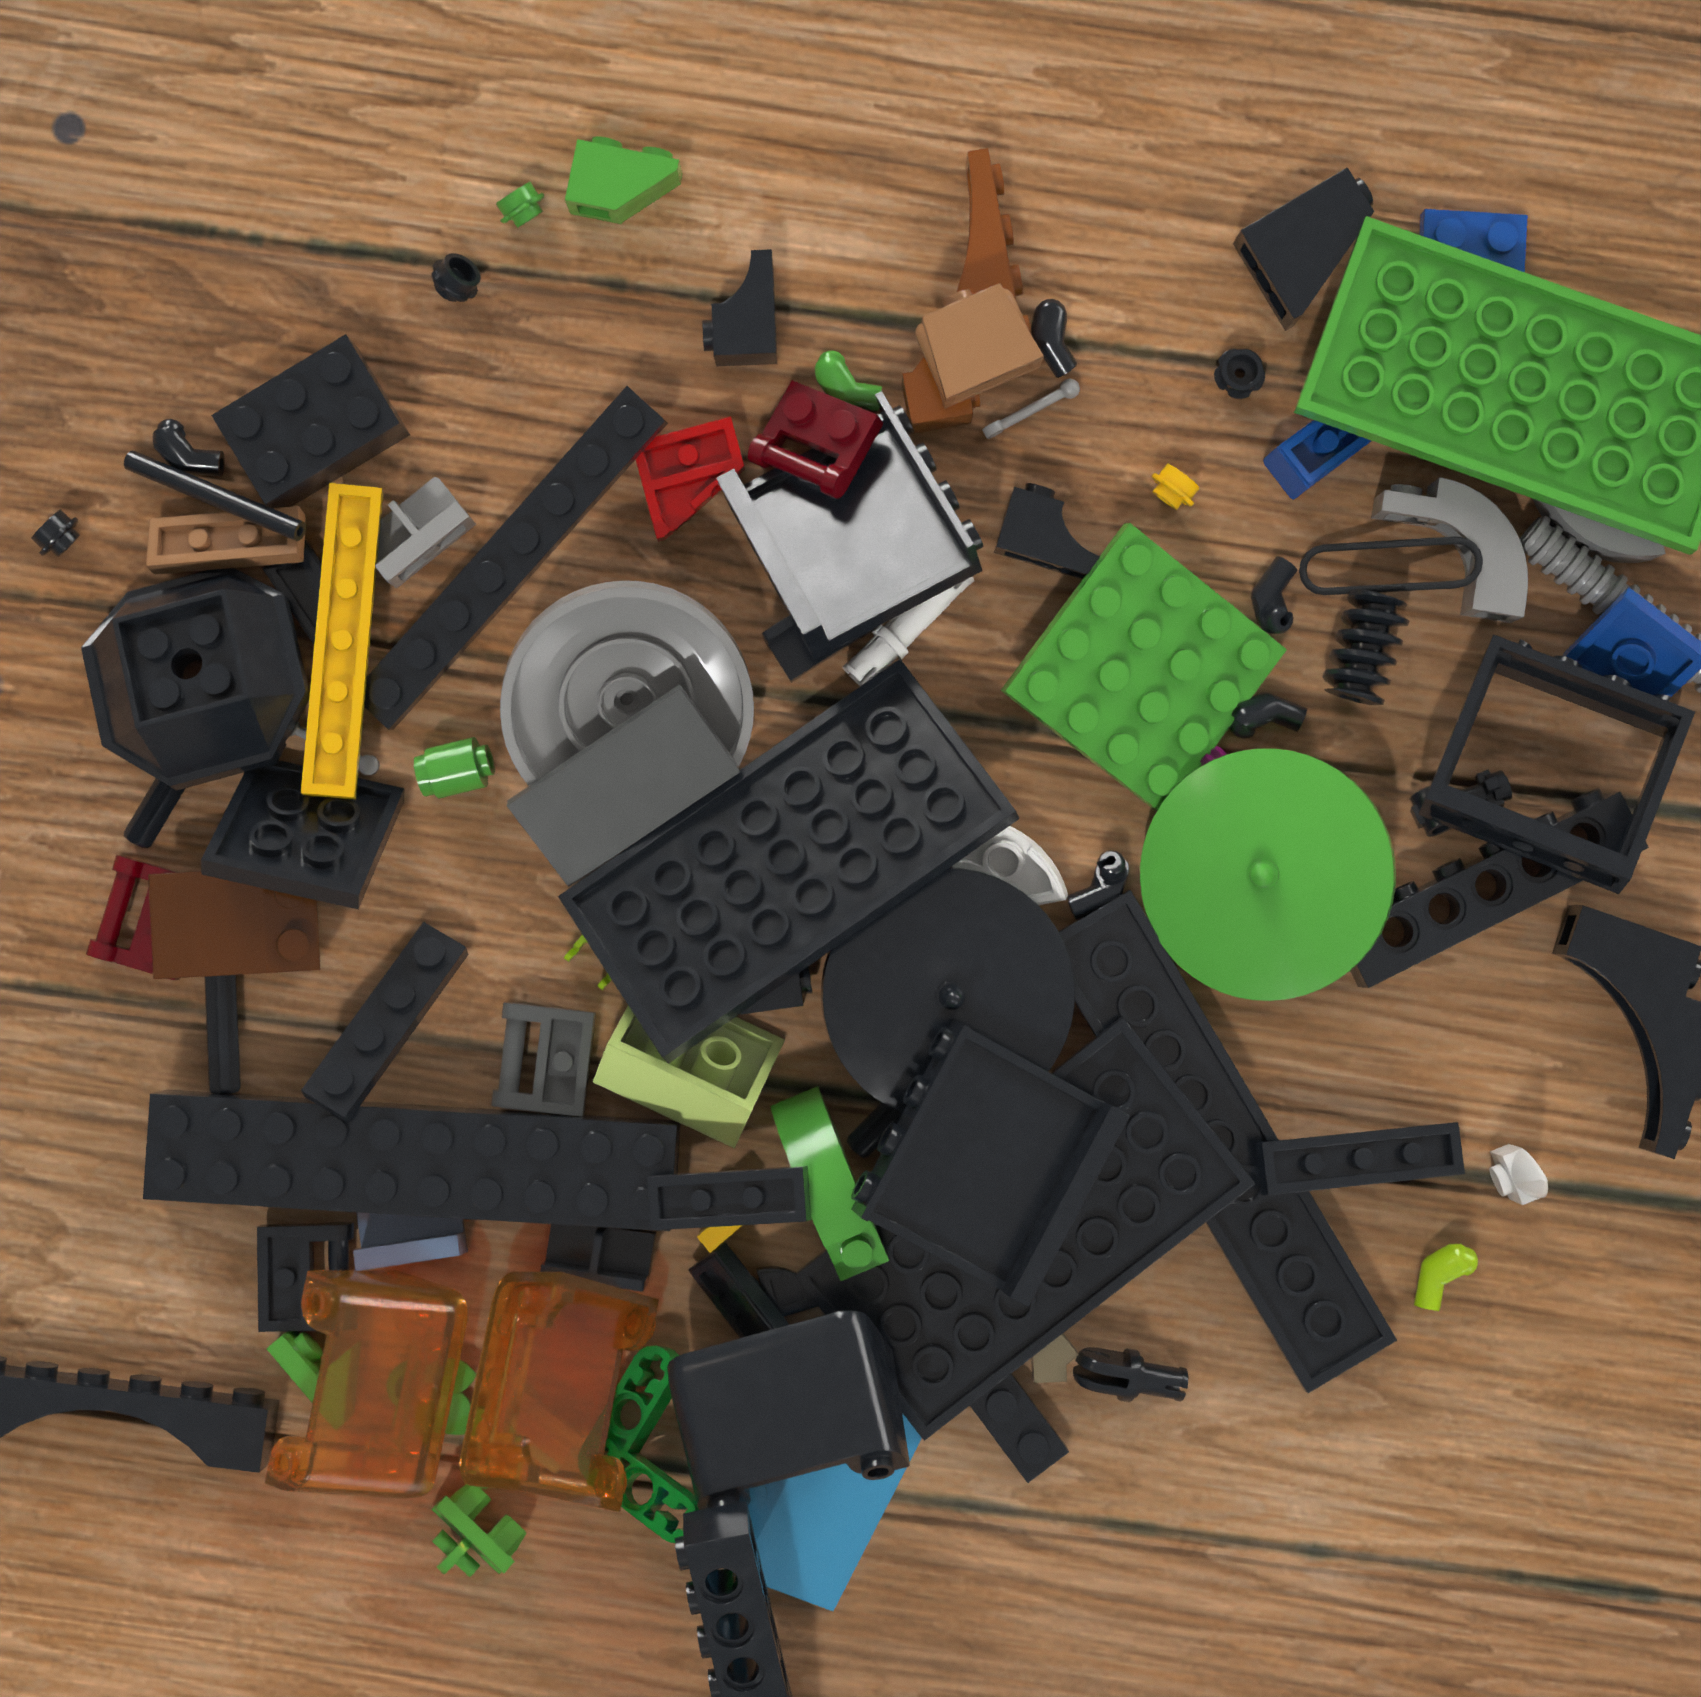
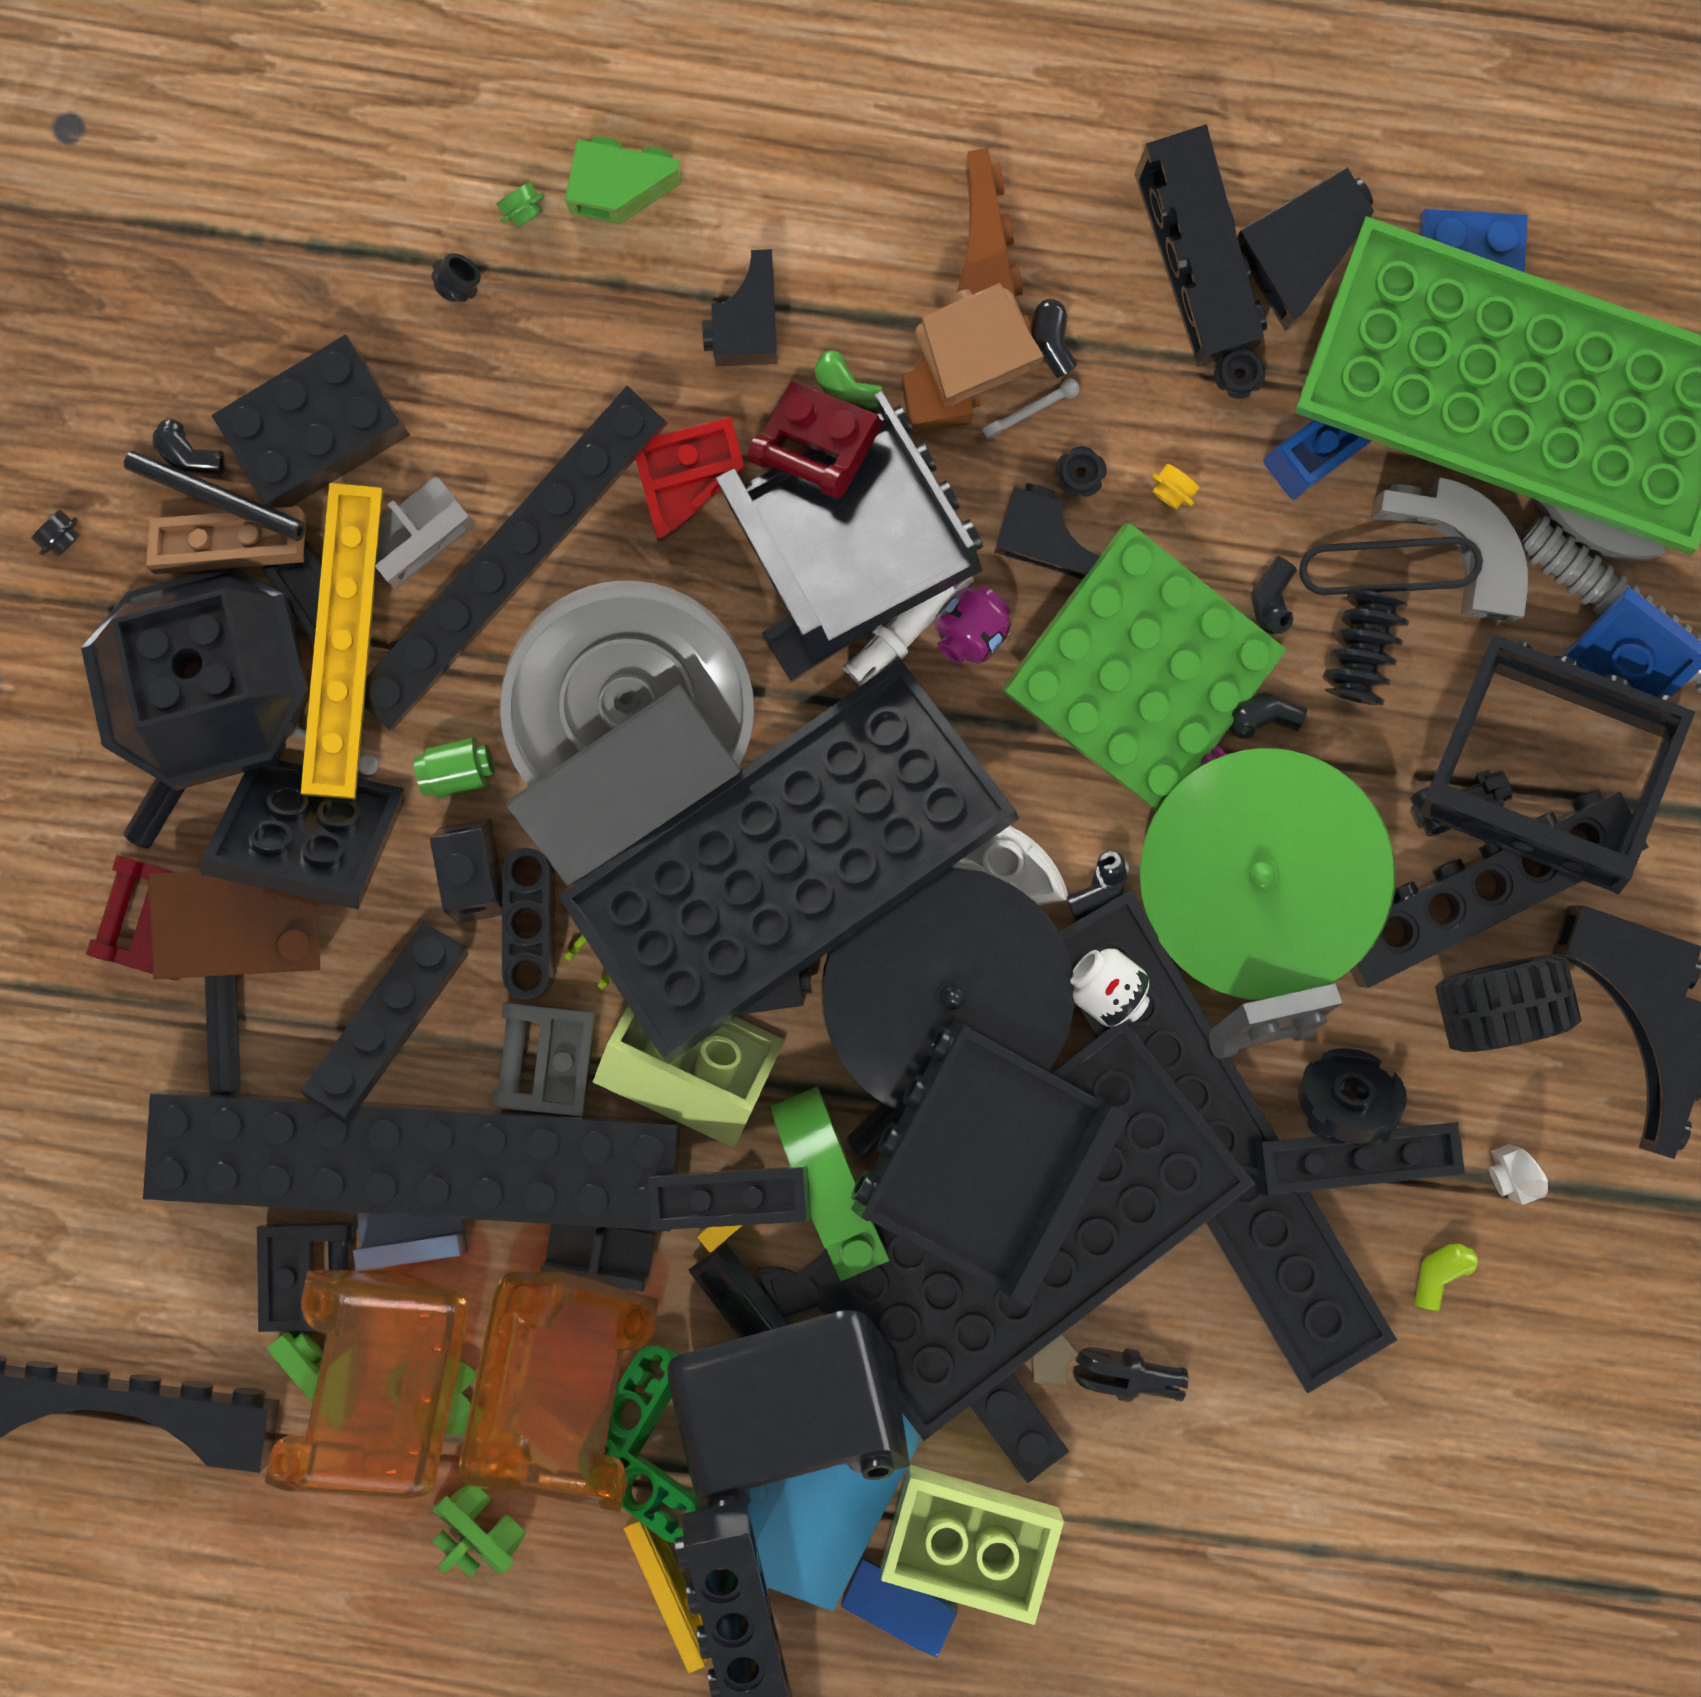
(468, 871): none -> black torso
(516, 947): none -> black beam
(668, 1590): none -> yellow tile
(900, 1611): none -> blue slope
(971, 1544): none -> yellowish green brick
(973, 625): none -> magenta head
(1081, 458): none -> black plate
(1110, 987): none -> white head
(1200, 244): none -> black wedge
(1274, 1019): none -> dark grey plate
(1349, 1120): none -> black plate
(1508, 1003): none -> black tyre

